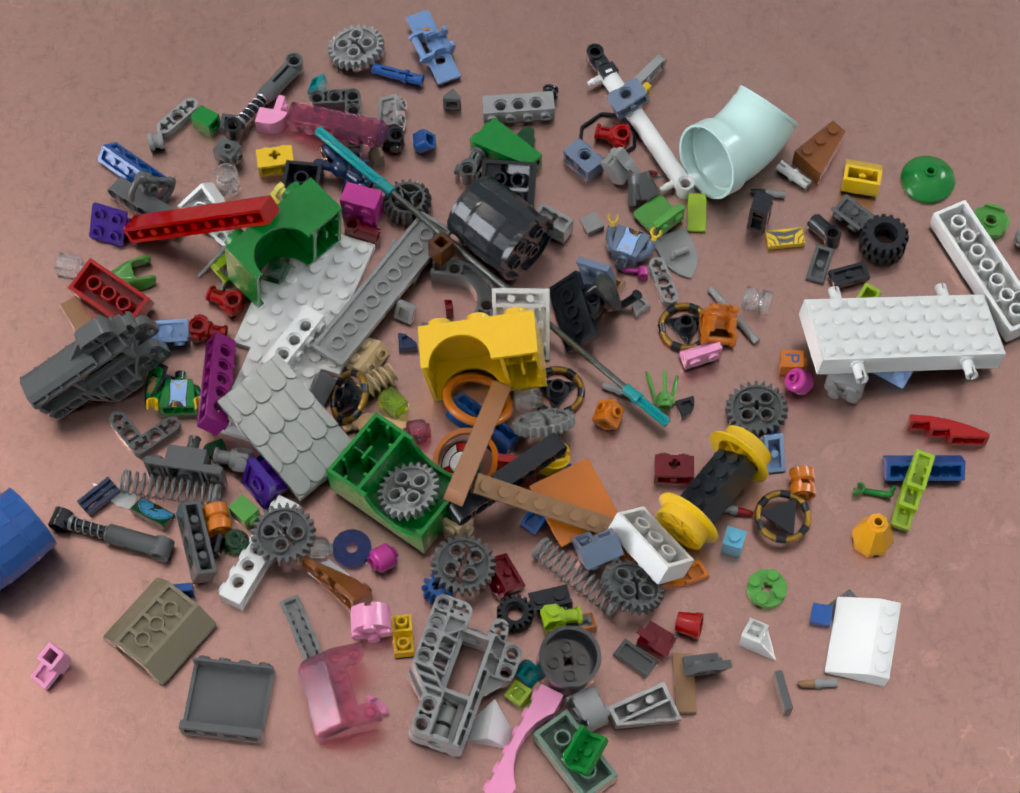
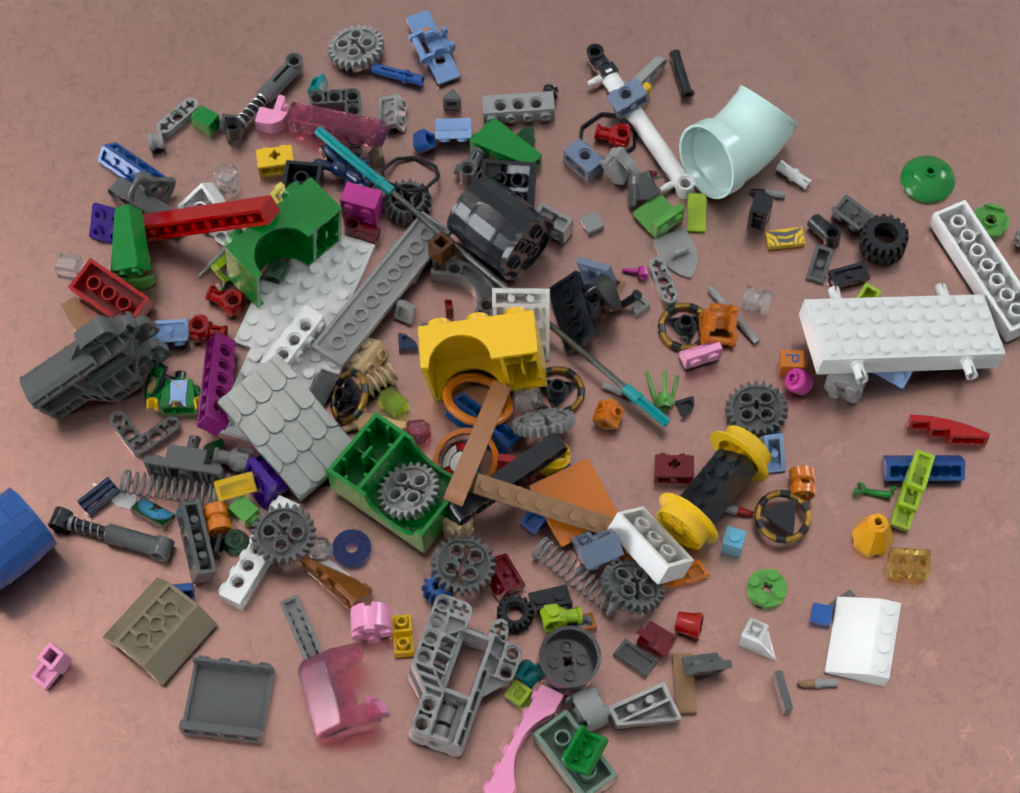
(129, 243): none -> green slope
(228, 152): dark grey brick -> none
(235, 486): none -> yellow tile
(383, 558): dark pink head -> none
(393, 145): black connector -> none
(410, 158): none -> black piece
(453, 128): none -> light blue bracket
(490, 727): white slope -> none
(629, 245): sand blue torso -> none
(686, 91): none -> black pin
(818, 152): dark orange wedge -> none
(861, 178): yellow slope -> none
(908, 558): none -> clear yellow brick

